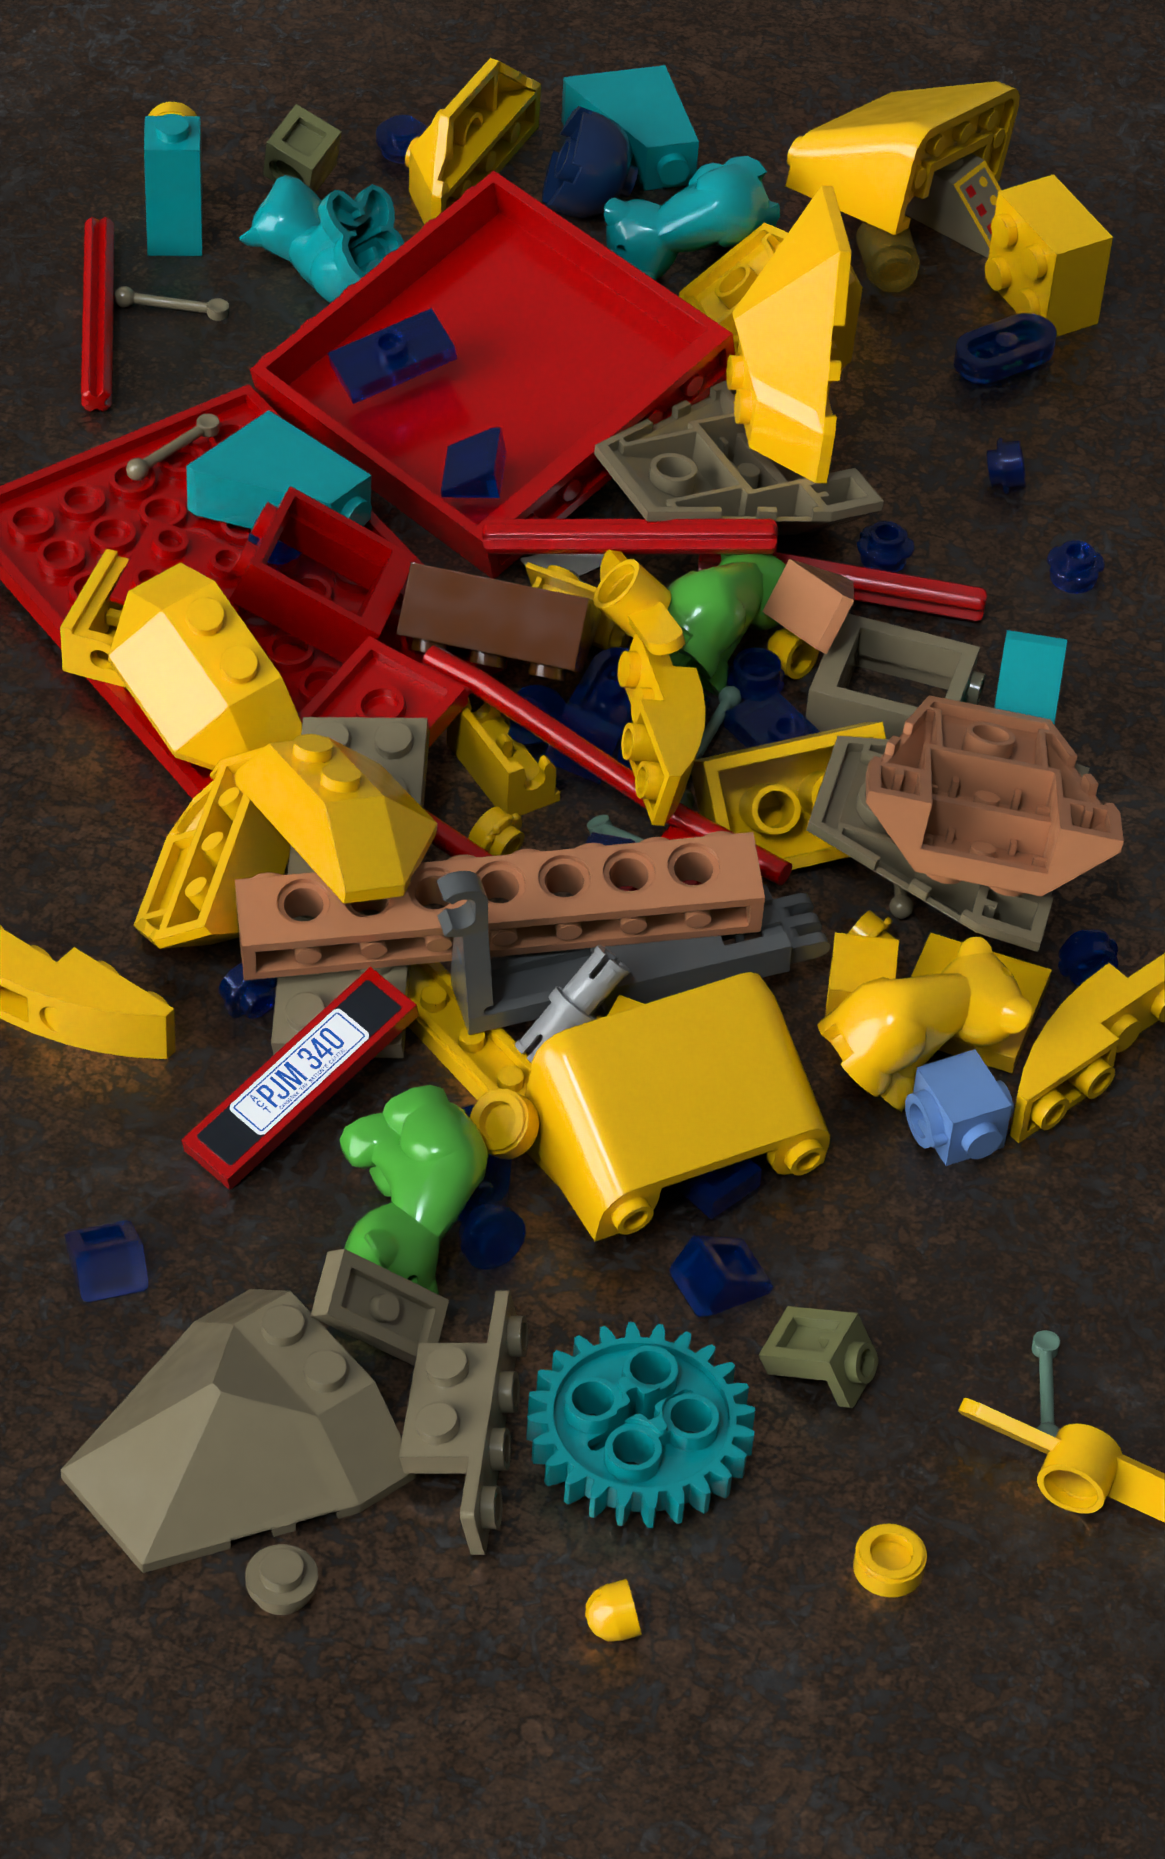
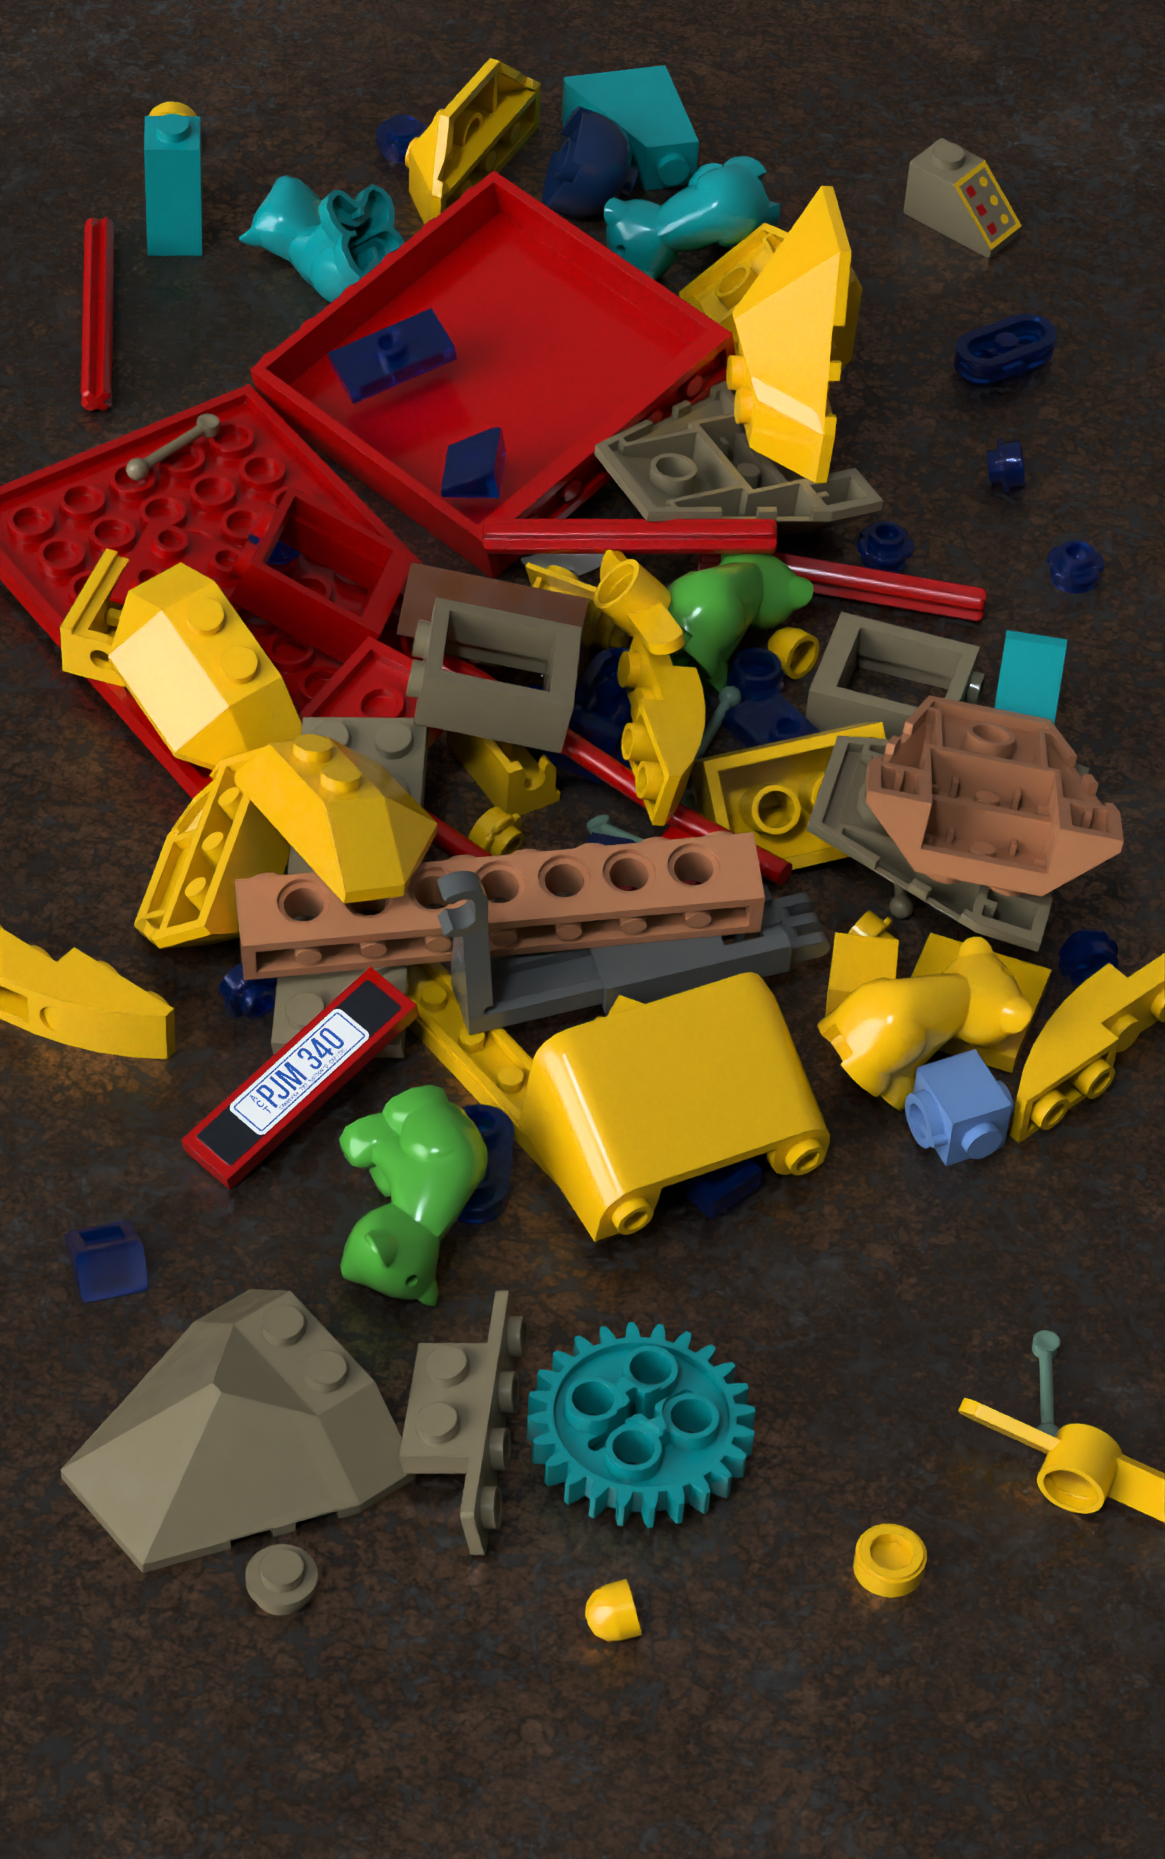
(216, 308): dark tan hinge -> none
(262, 463): teal slope -> none
(302, 149): olive brick -> none
(377, 1305): dark tan plate -> none
(489, 706): none -> dark tan window
(491, 1235): clear blue plate -> none
(506, 1122): yellow tile -> none
(575, 1001): light grey pin -> none
(718, 1274): clear blue slope -> none
(811, 603): nougat slope -> none
(822, 1347): olive bracket -> none
(888, 258): clear yellow brick -> none
(897, 142): yellow windscreen -> none
(1048, 254): yellow brick -> none

